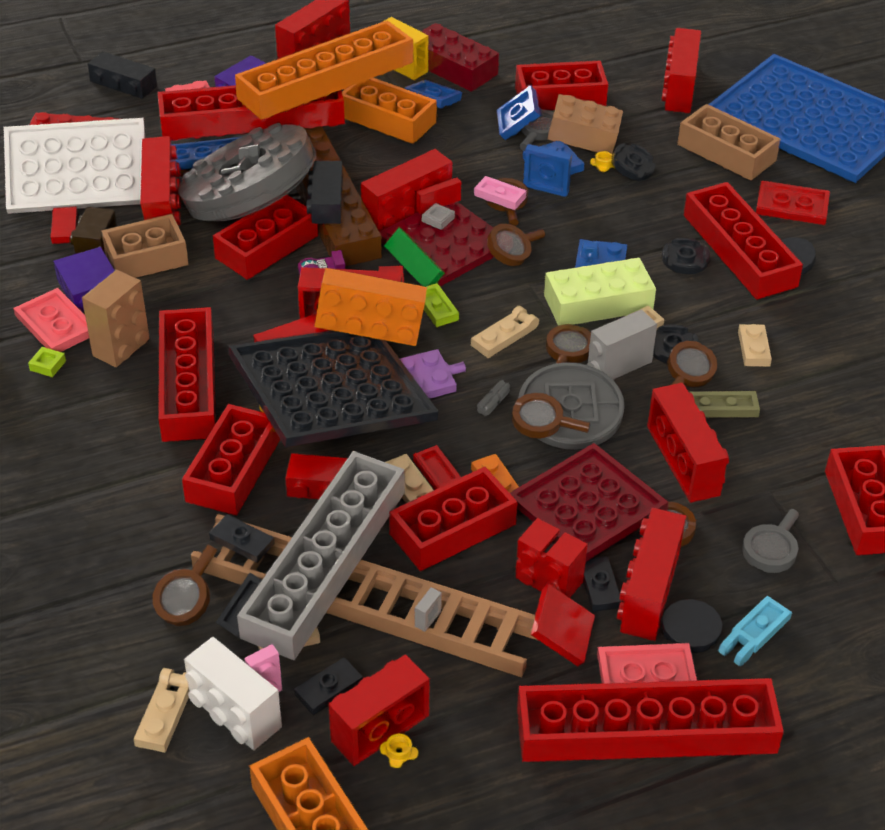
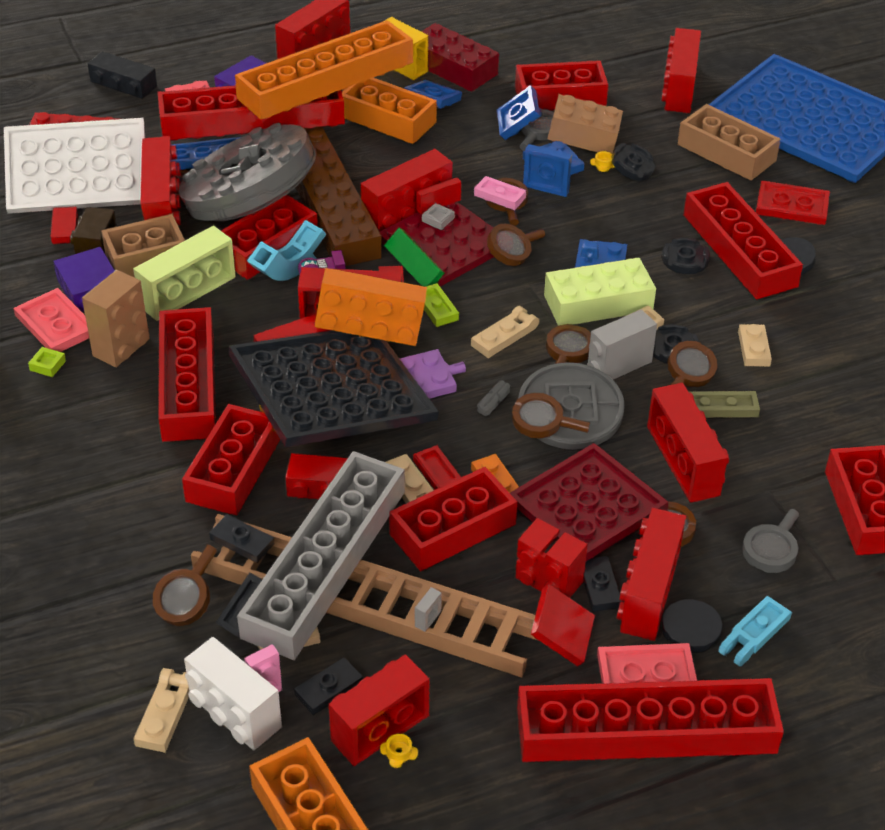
(186, 271): none -> yellowish green brick
(283, 263): none -> medium azure arch
(325, 192): black brick -> none

